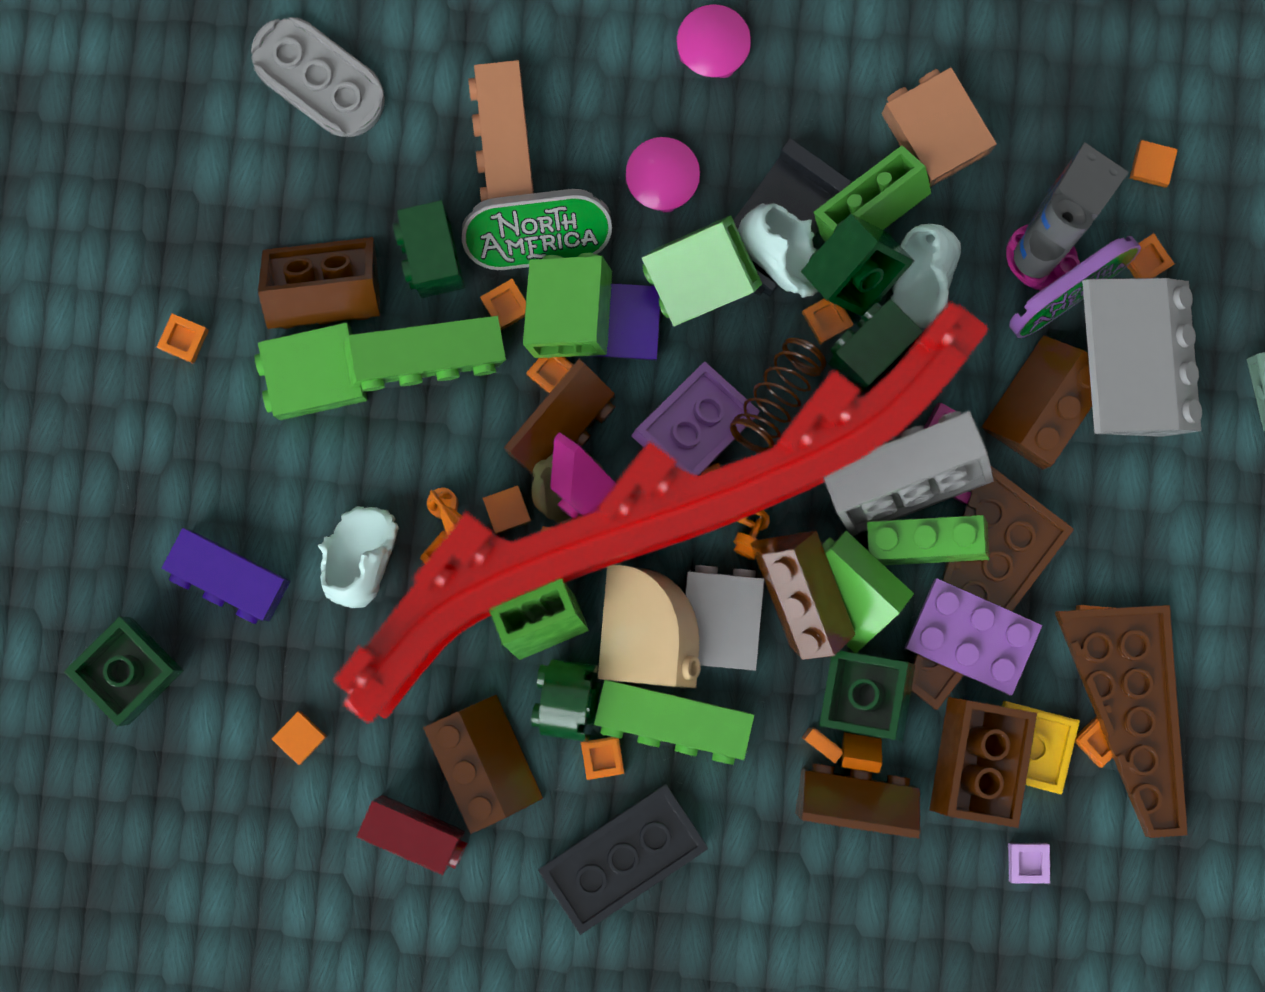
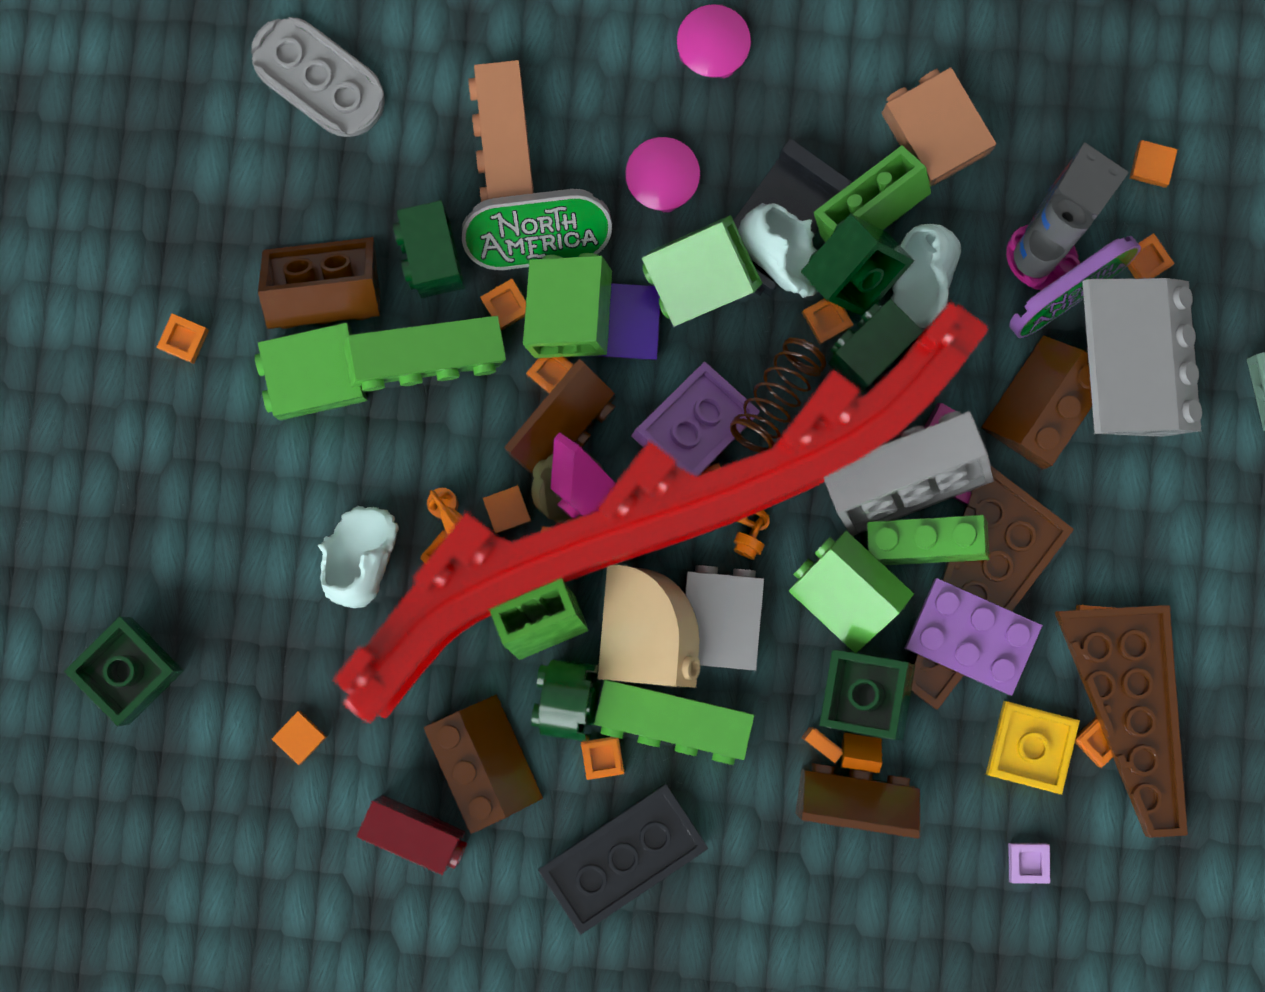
(224, 576): dark purple brick -> none
(804, 594): slope -> none
(983, 762): reddish brown slope -> none

